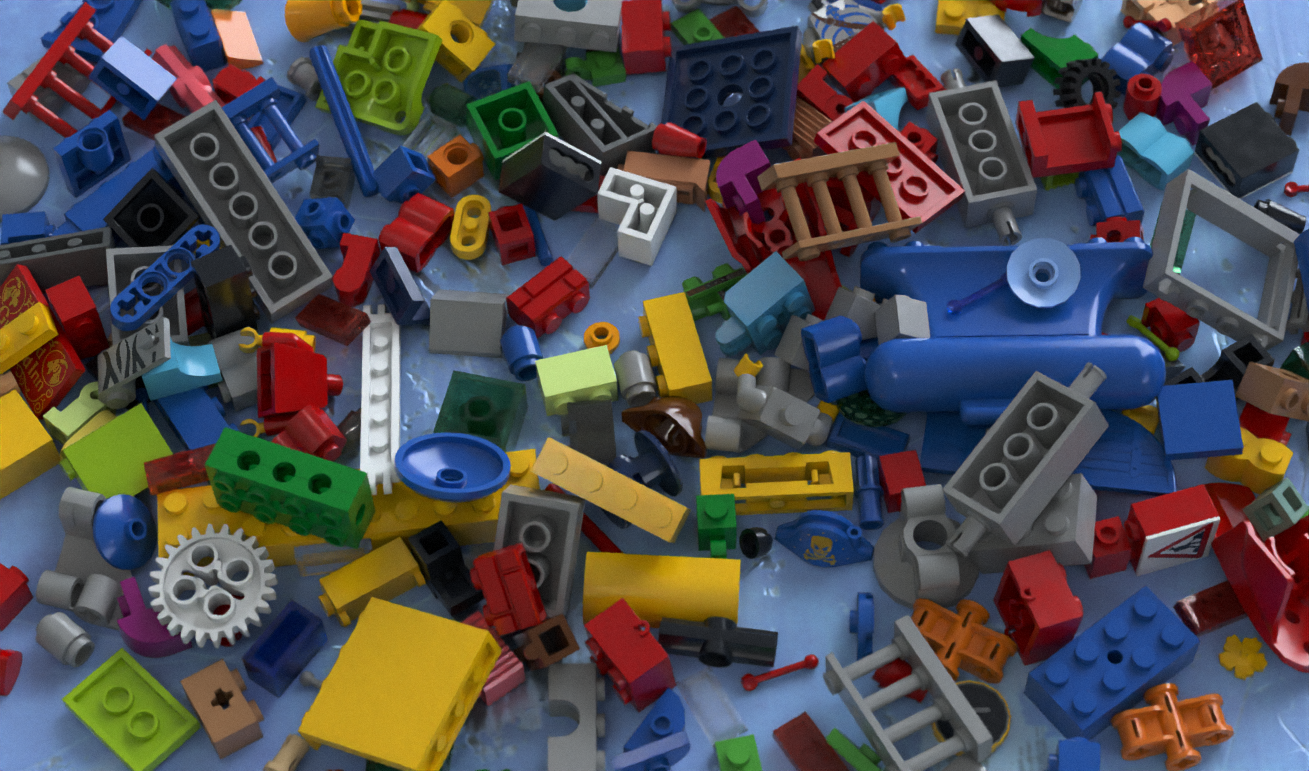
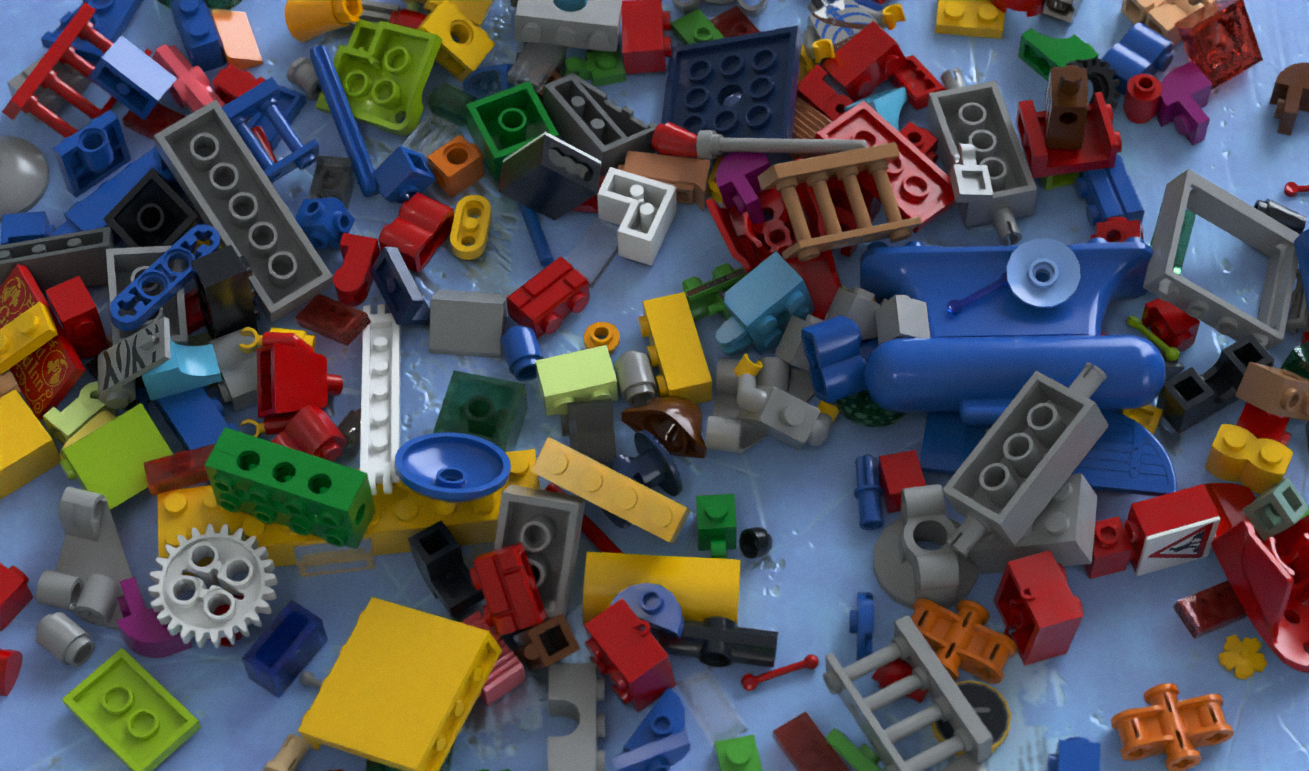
(114, 535): blue dish -> none
(228, 728): medium nougat brick -> none
(378, 574): yellow brick -> none
(512, 234): red brick -> none
(655, 606): none -> blue plate
(712, 144): none -> light grey piece
(781, 481): yellow brick -> none
(825, 539): blue hat -> none
(865, 440): blue tile -> none
(968, 180): none -> light grey plate
(994, 50): black brick -> none
(1066, 93): none -> reddish brown torso
(1111, 665): blue brick -> none
(1153, 150): medium azure brick -> none
(1164, 24): red hinge -> none
(1199, 420): blue tile -> none
(1246, 151): black piece -> none

